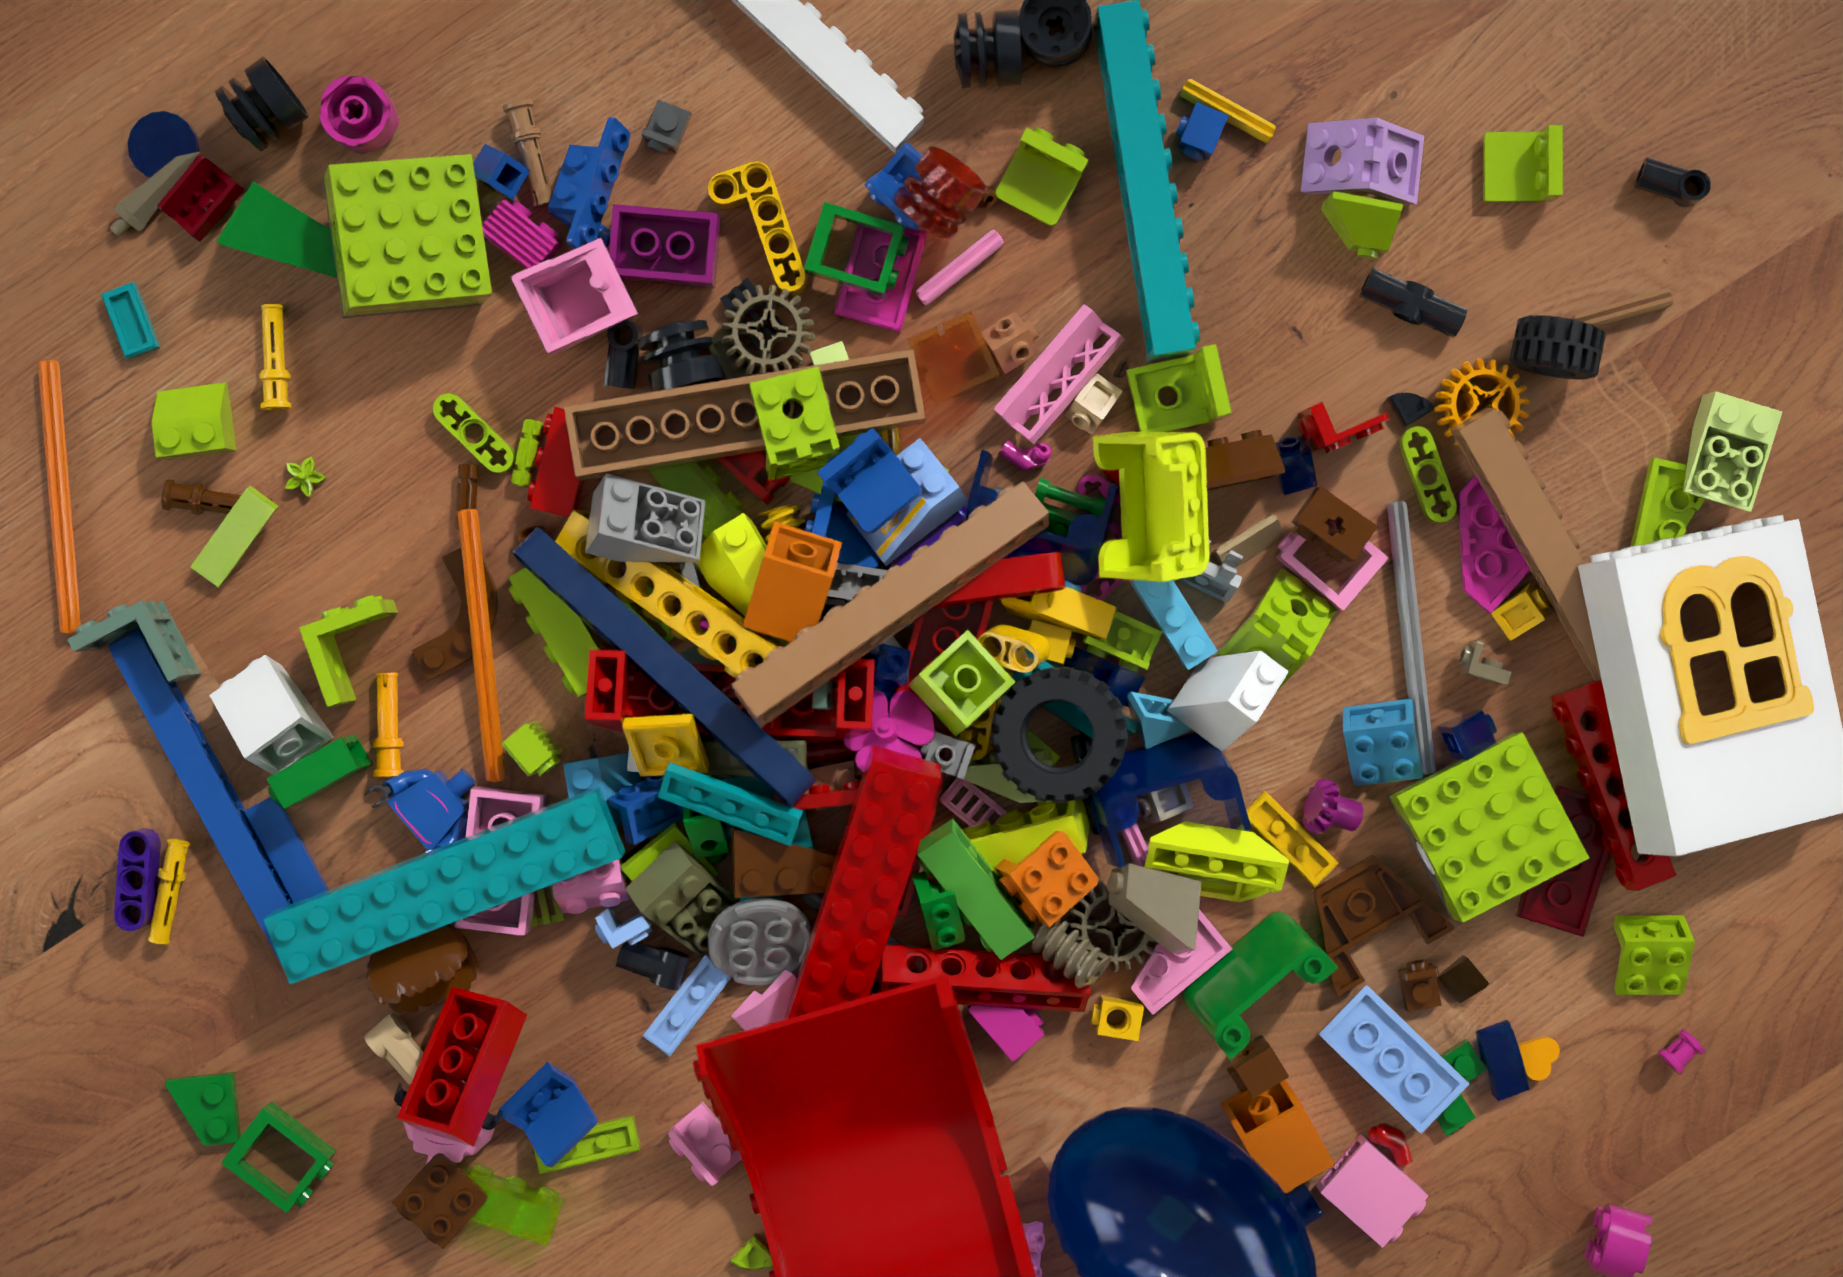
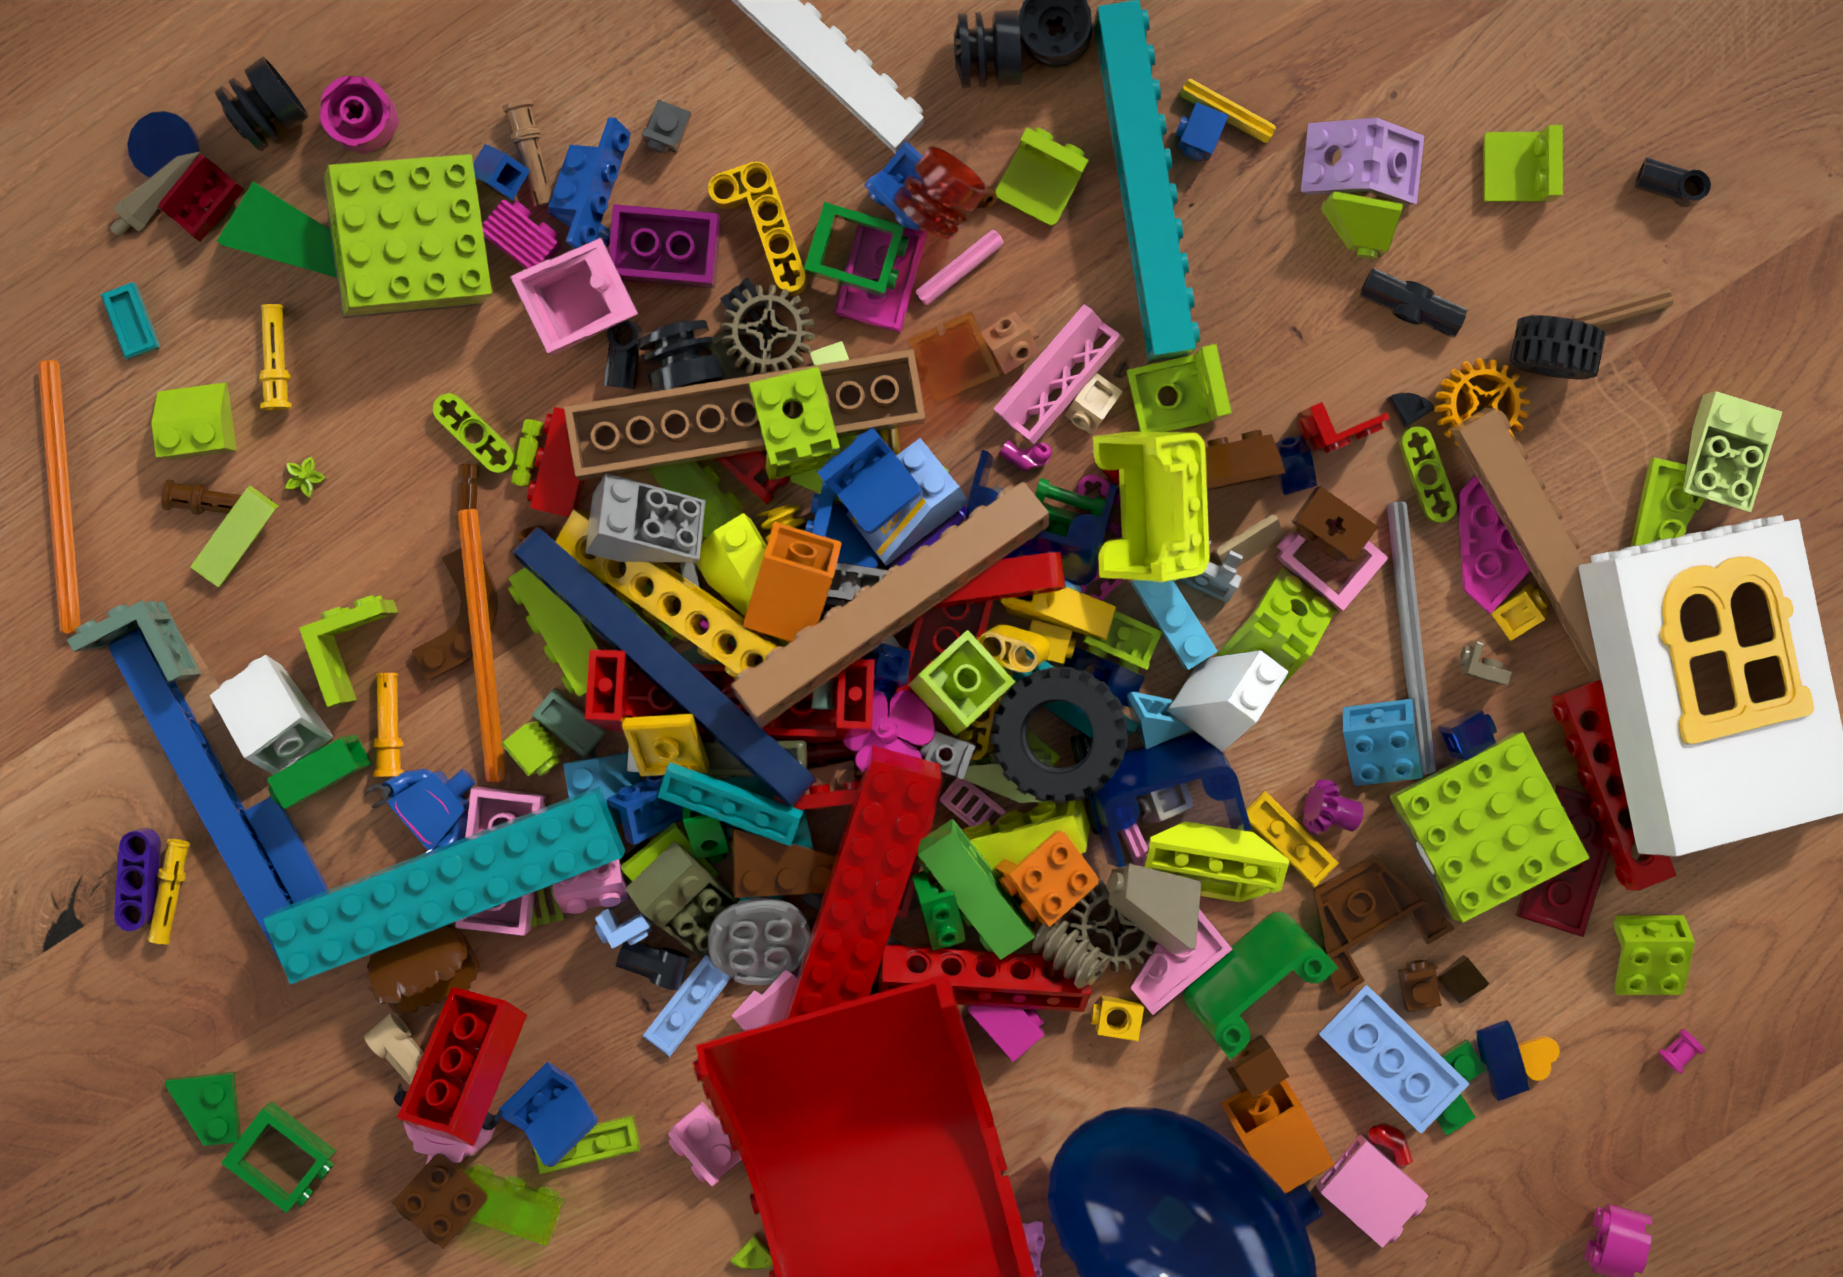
(568, 723): none -> sand green tile

